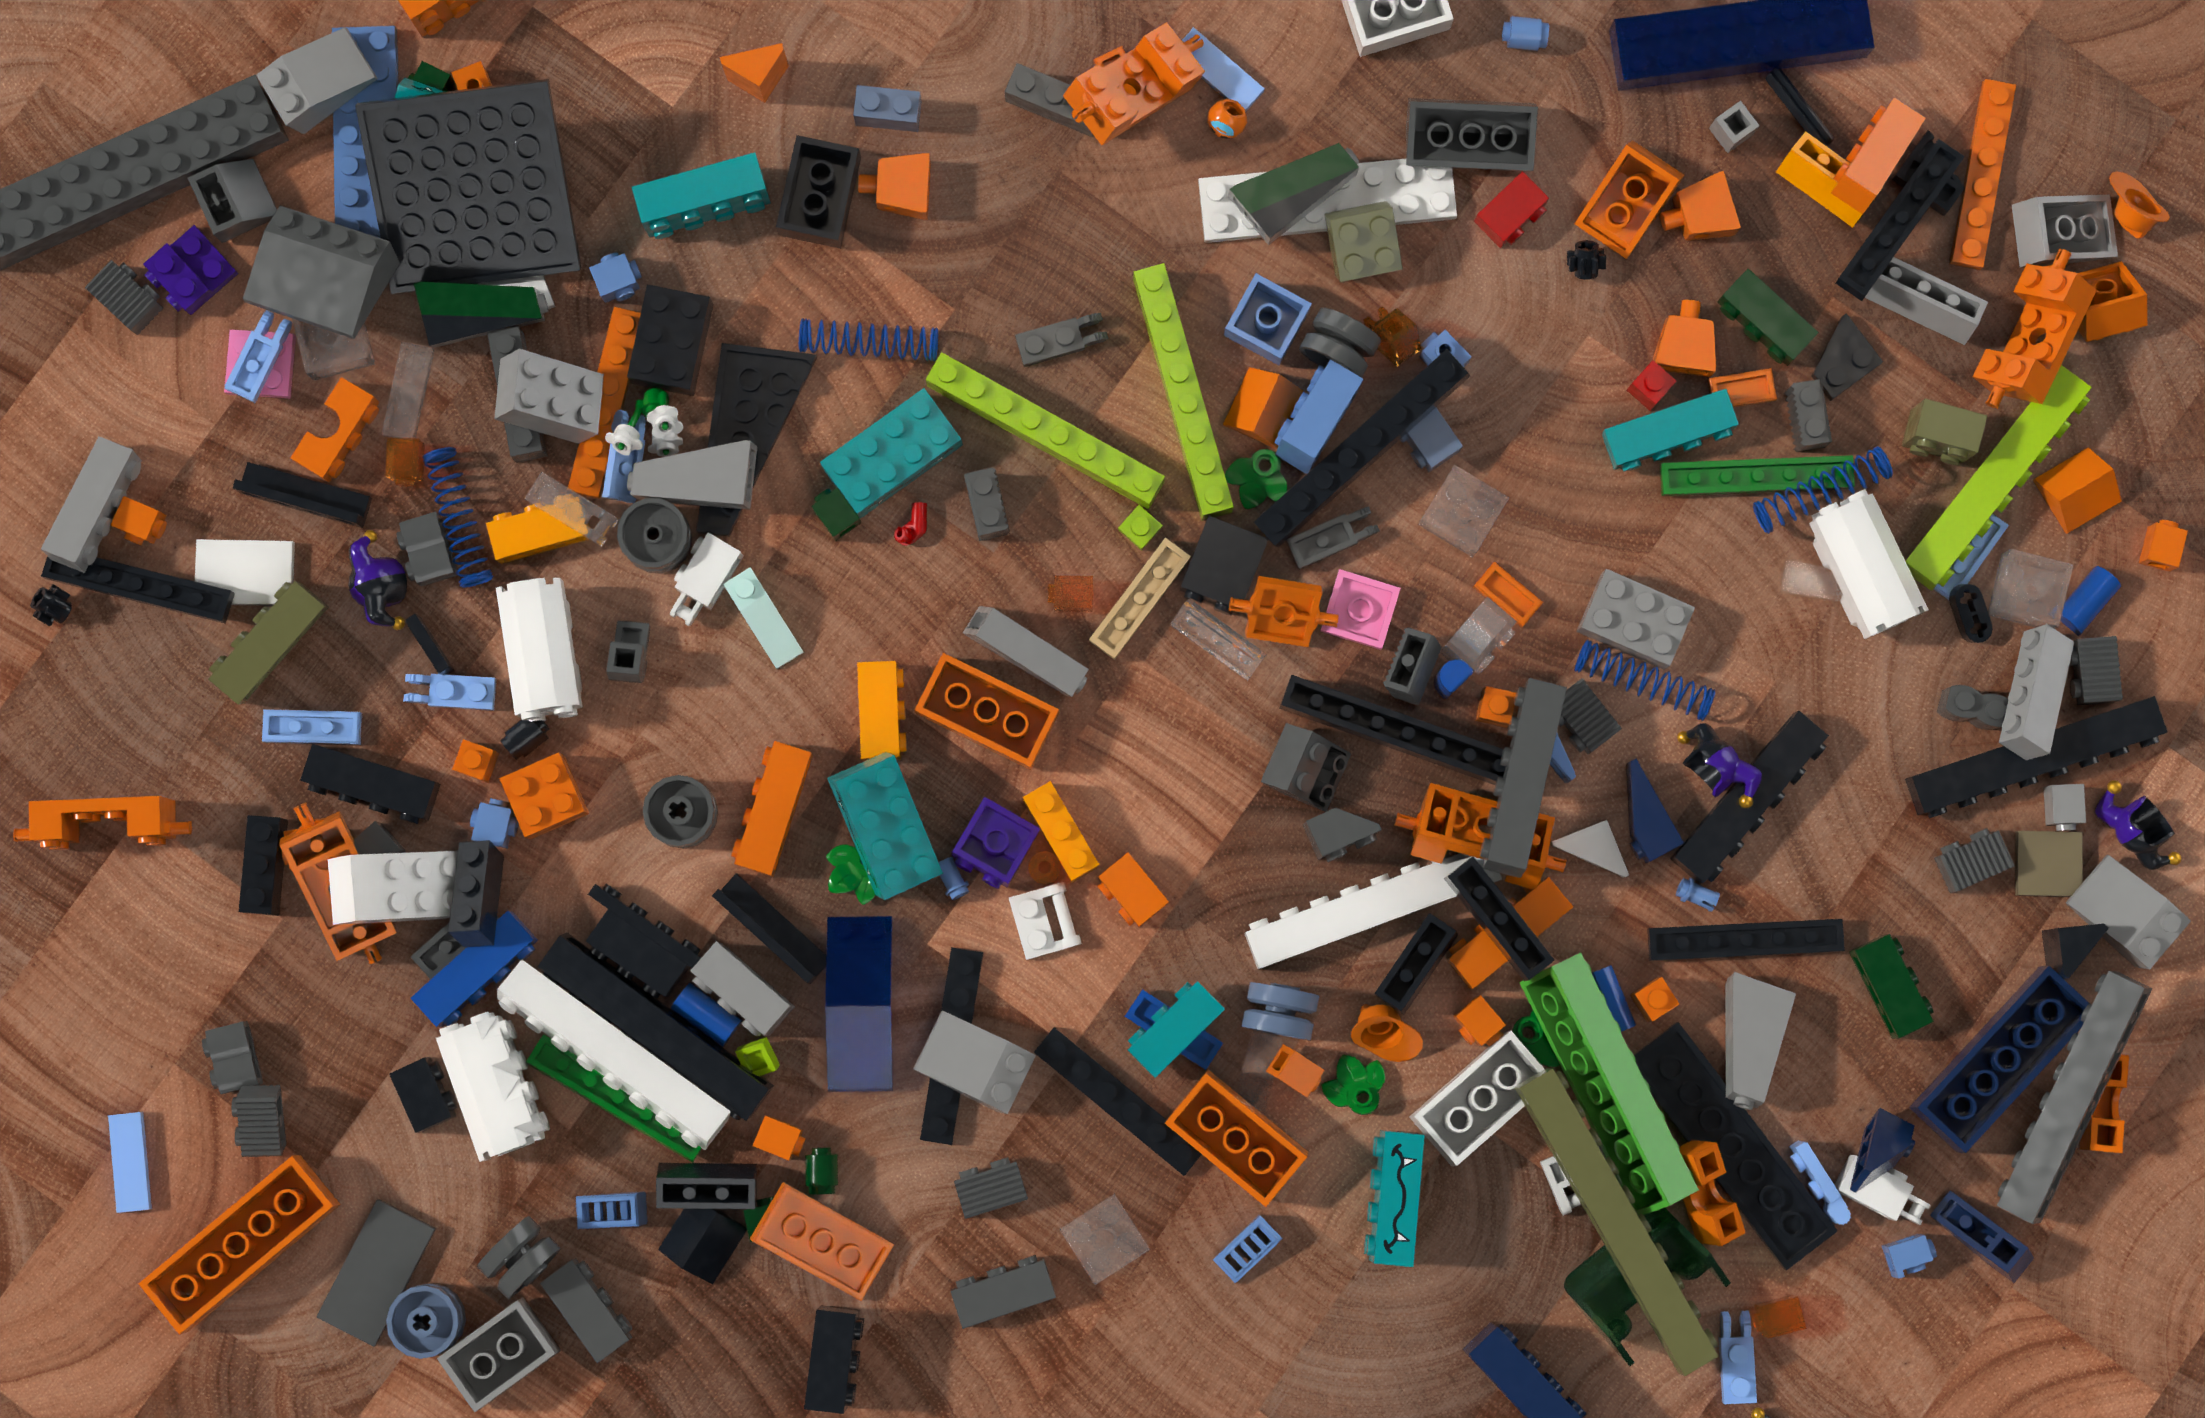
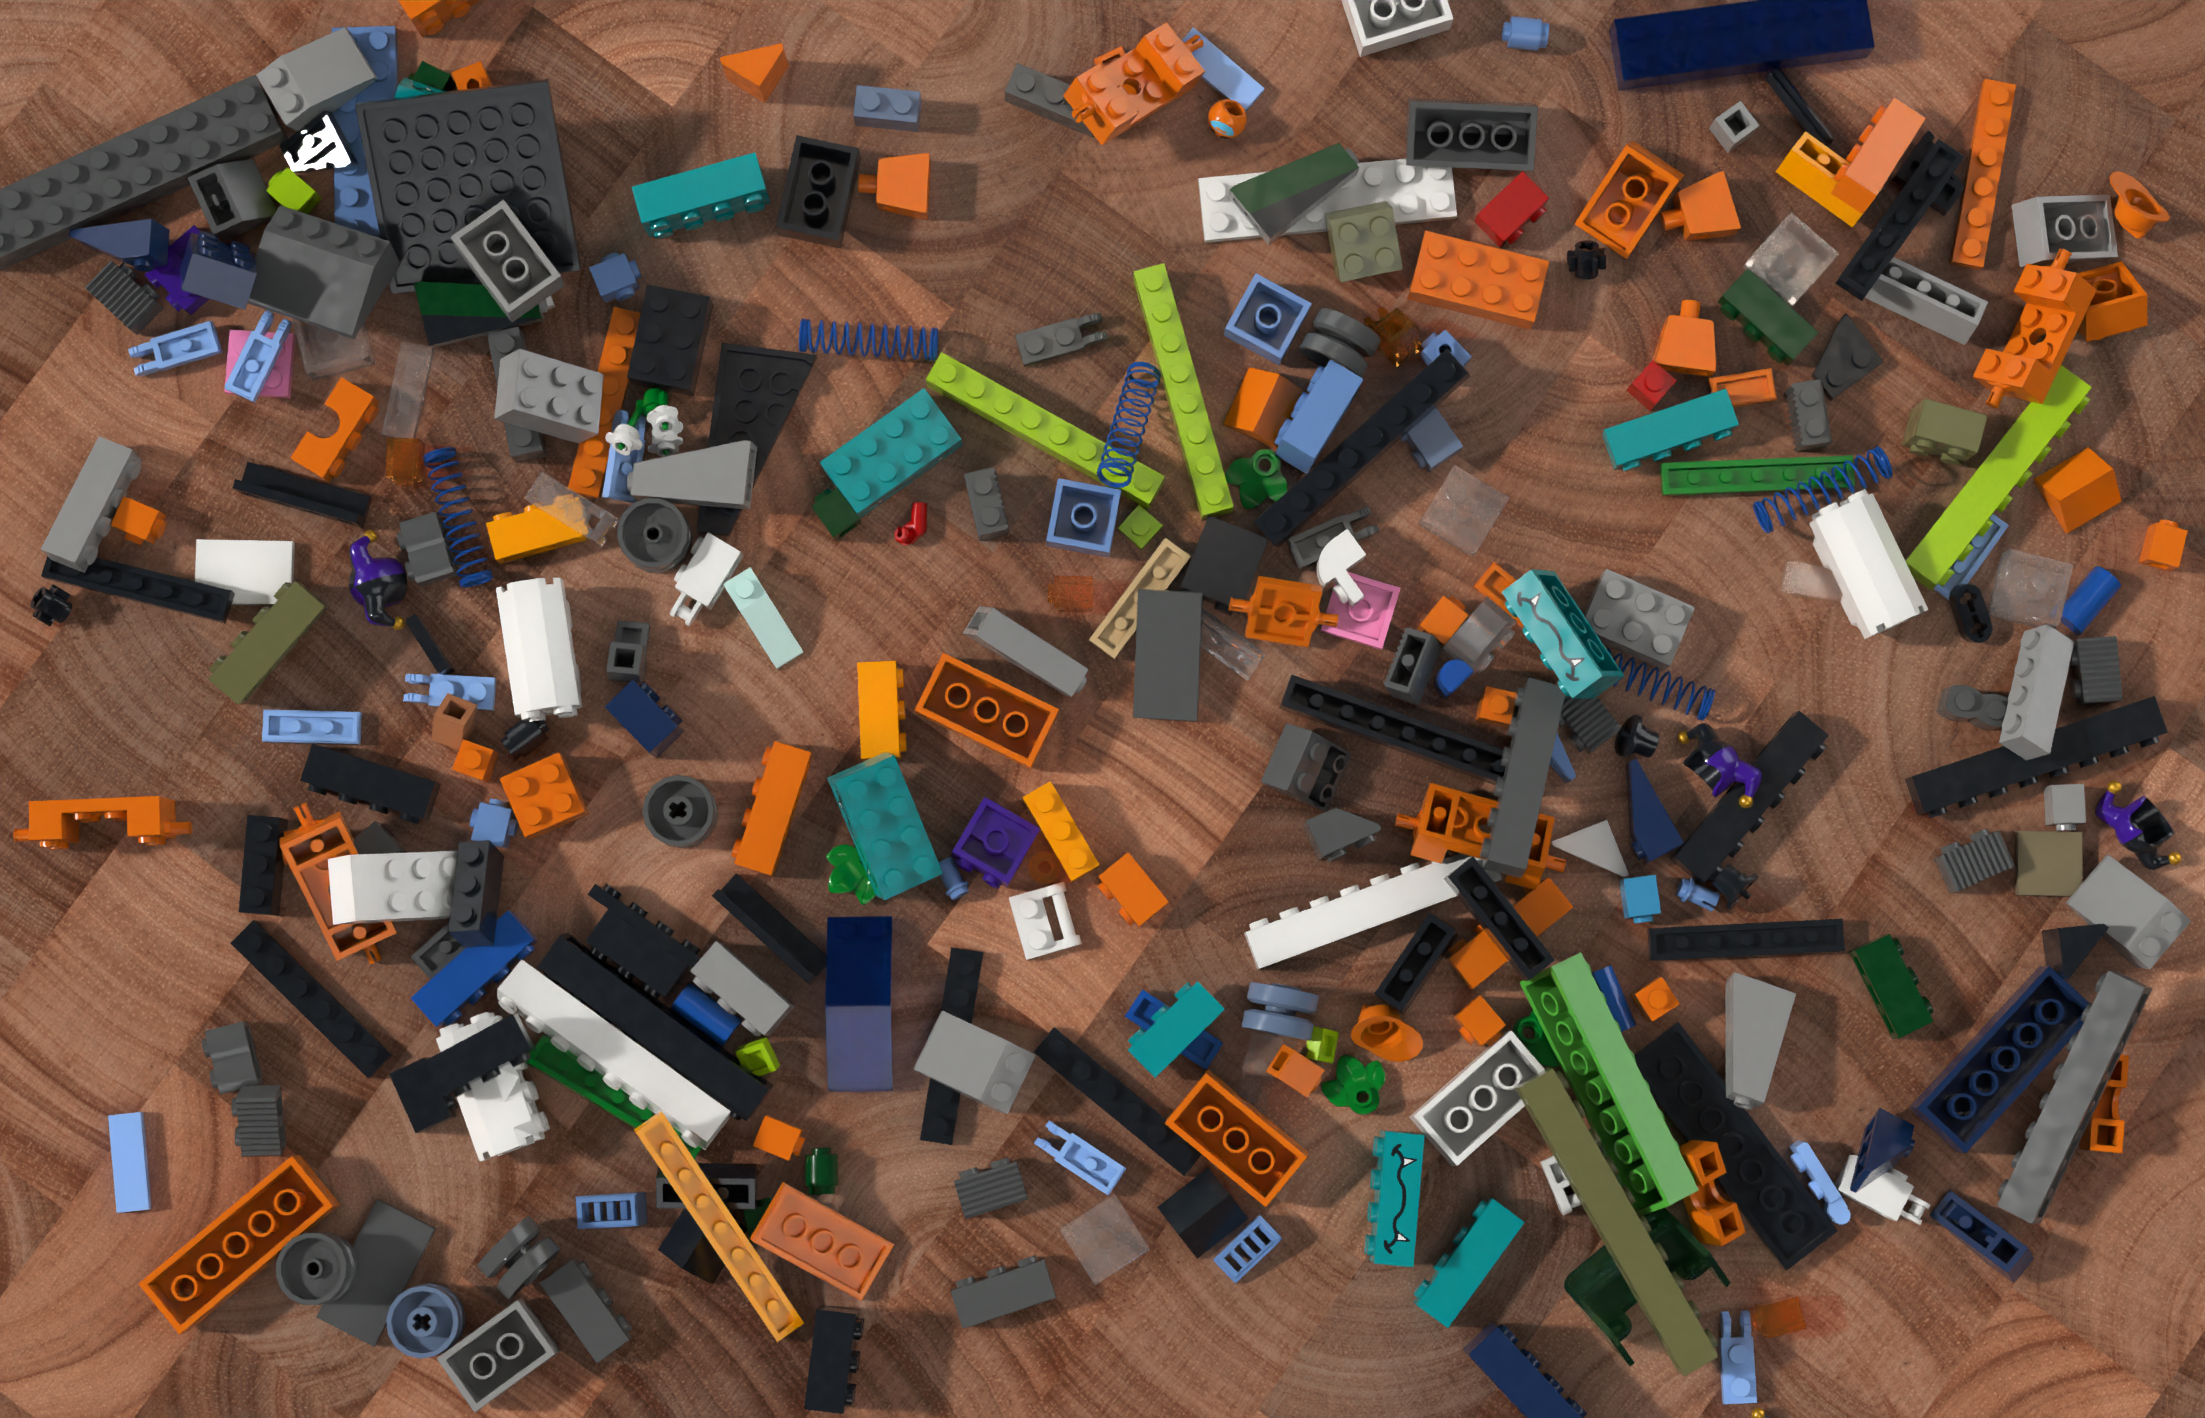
(134, 242): none -> dark blue slope
(178, 348): none -> light blue hinge
(218, 269): none -> dark blue brick
(292, 192): none -> lime brick
(311, 999): none -> black plate
(313, 1285): none -> dark grey wheel
(318, 146): none -> wing
(454, 721): none -> nougat brick
(480, 1056): none -> black brick
(507, 261): none -> light grey brick
(644, 719): none -> dark blue brick
(718, 1226): none -> light orange plate
(1083, 518): none -> medium blue brick
(1083, 1159): none -> light blue hinge
(1114, 464): none -> blue piece
(1168, 654): none -> dark grey tile
(1202, 1212): none -> black slope
(1322, 1045): none -> lime plate
(1335, 561): none -> white brick
(1444, 619): none -> orange brick
(1468, 1261): none -> teal brick
(1478, 280): none -> orange brick
(1562, 634): none -> teal brick
(1636, 738): none -> black piece
(1640, 898): none -> dark azure brick
(1733, 885): none -> black piece
(1791, 259): none -> clear brick
(1909, 1254): medium blue brick -> none

